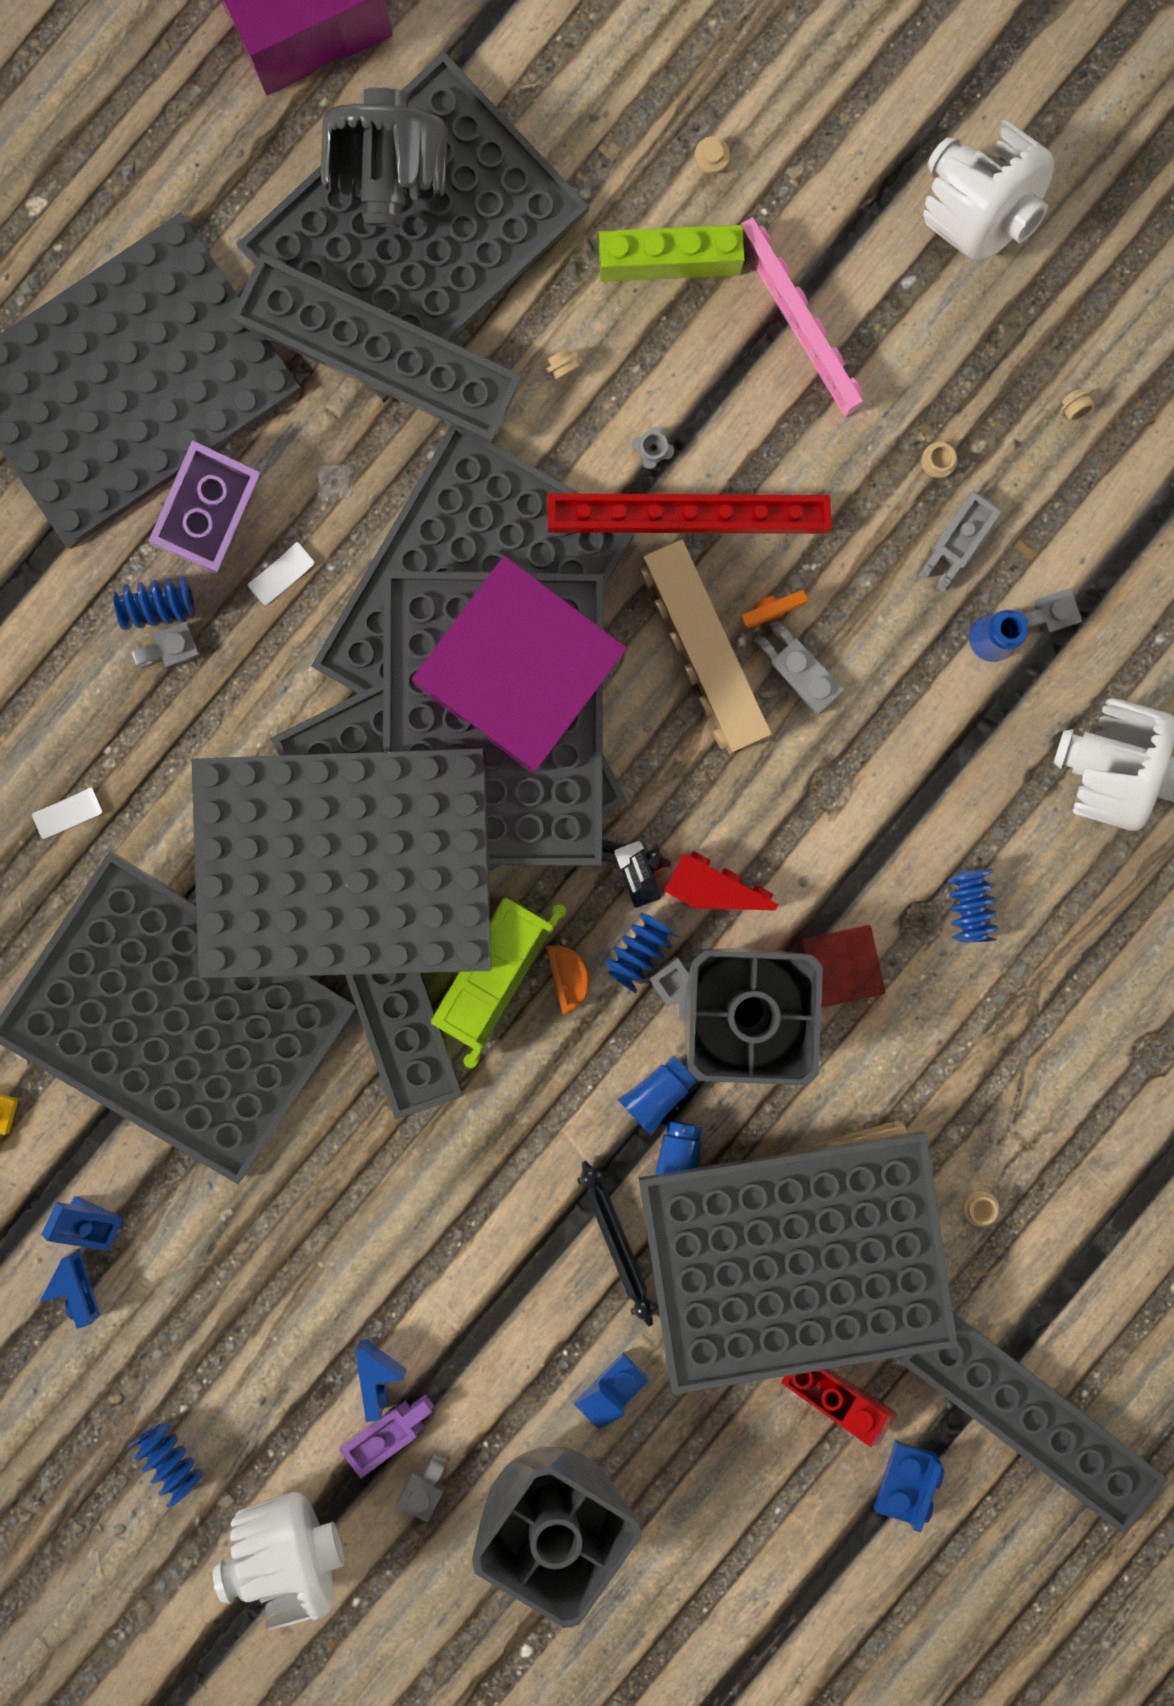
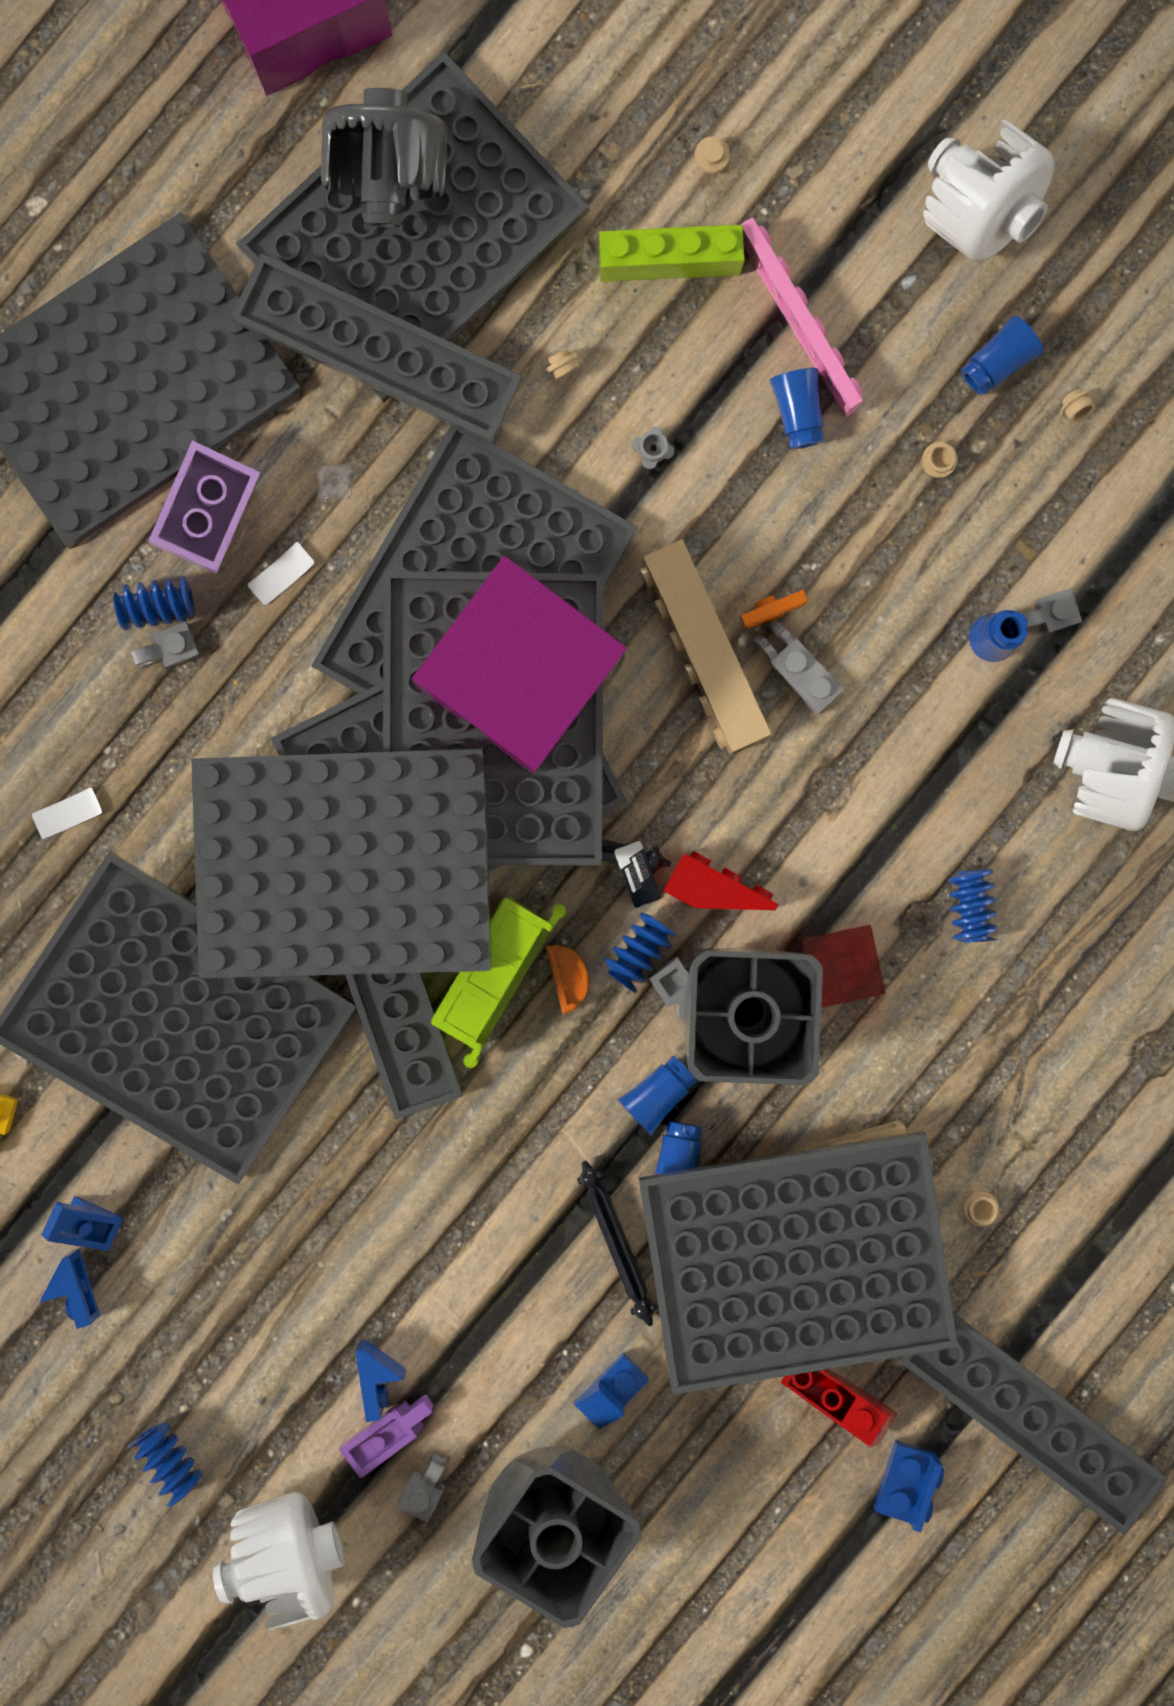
(688, 513): red plate -> none
(799, 406): none -> blue plant
(961, 537): light grey hinge -> none
(1002, 356): none -> blue plant

